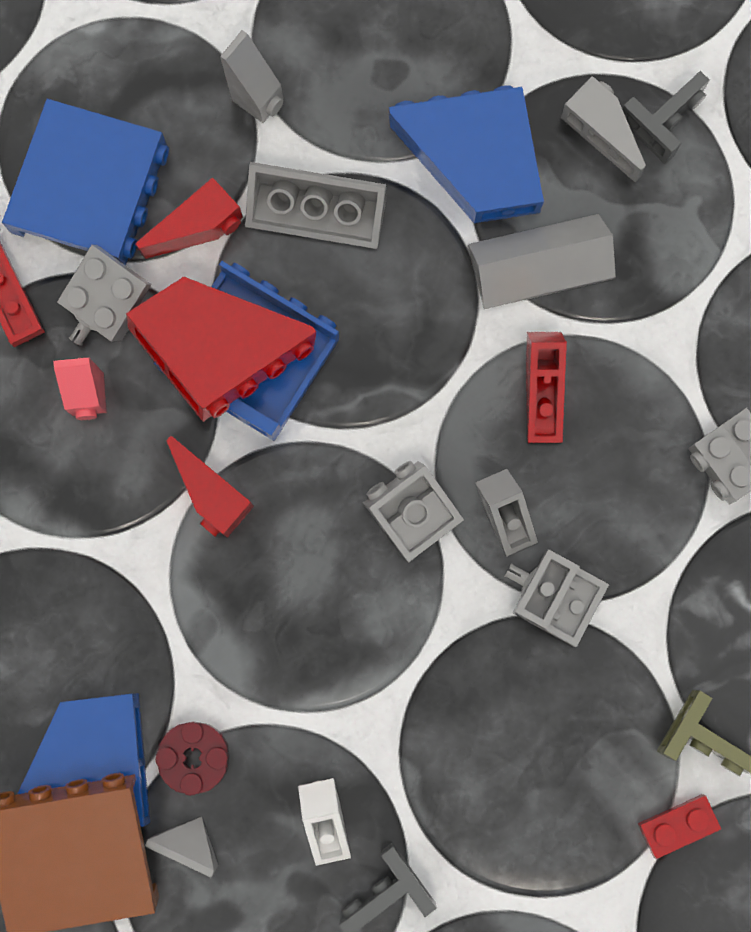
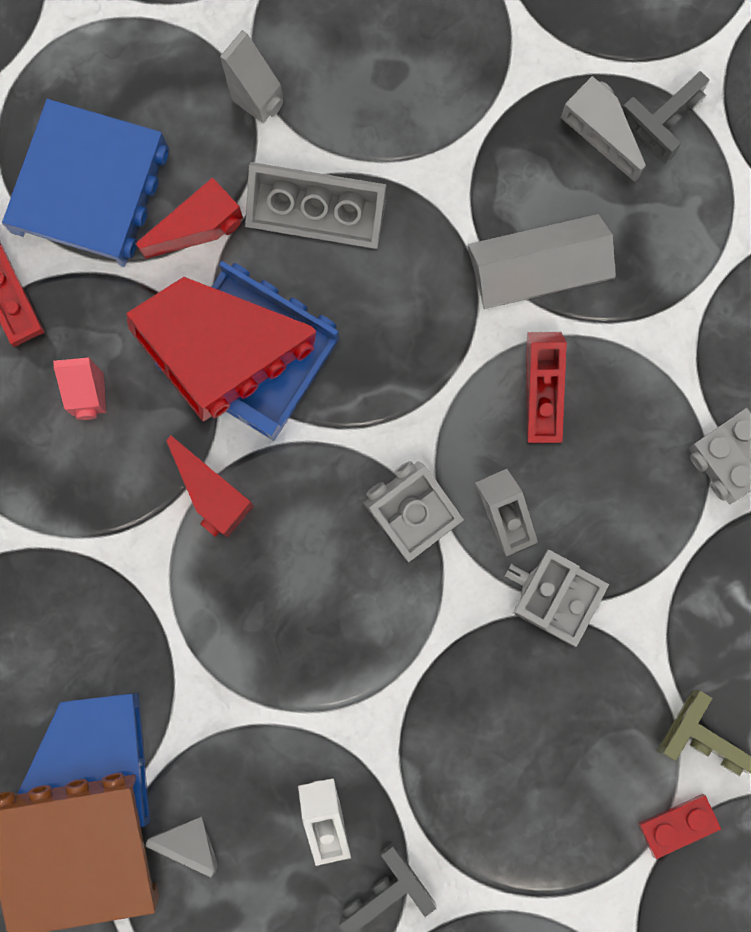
(102, 295): light grey plate -> none
(172, 759): dark red plate -> none
(476, 150): blue slope -> none

